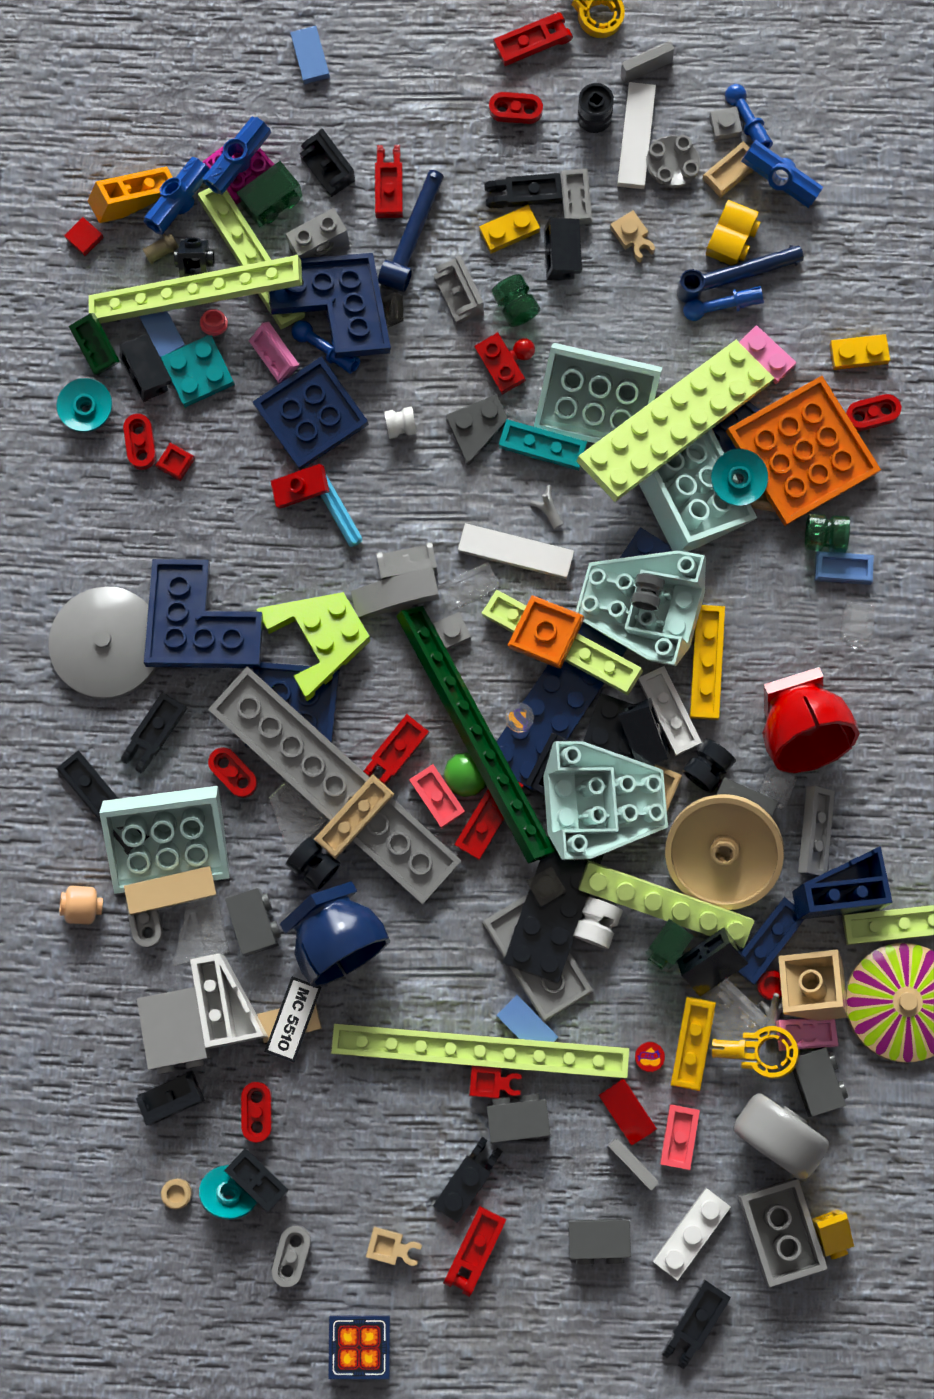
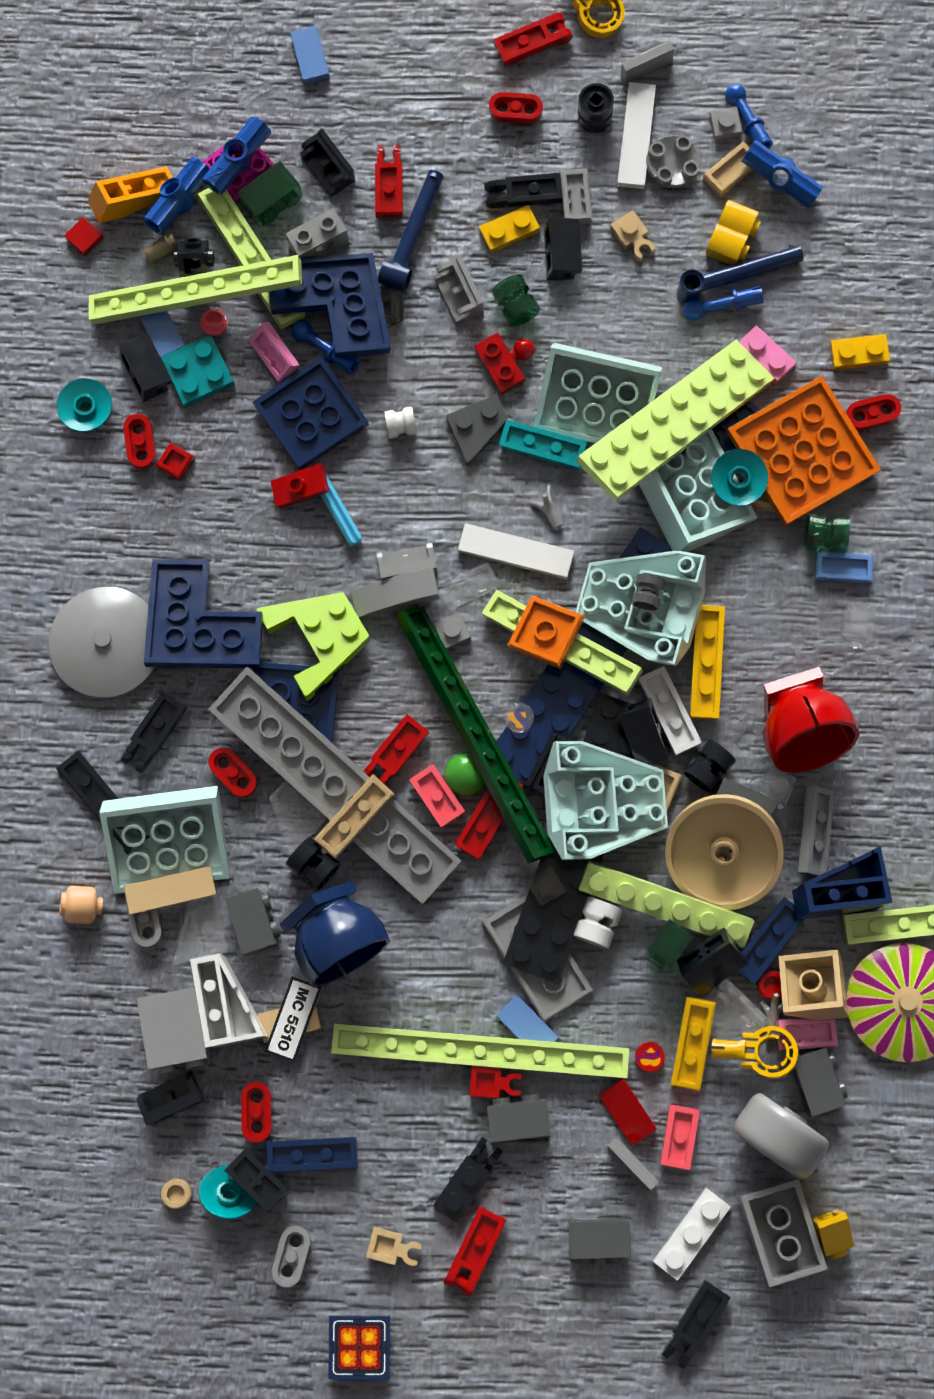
(94, 344): dark green plate -> none
(312, 1154): none -> dark blue plate

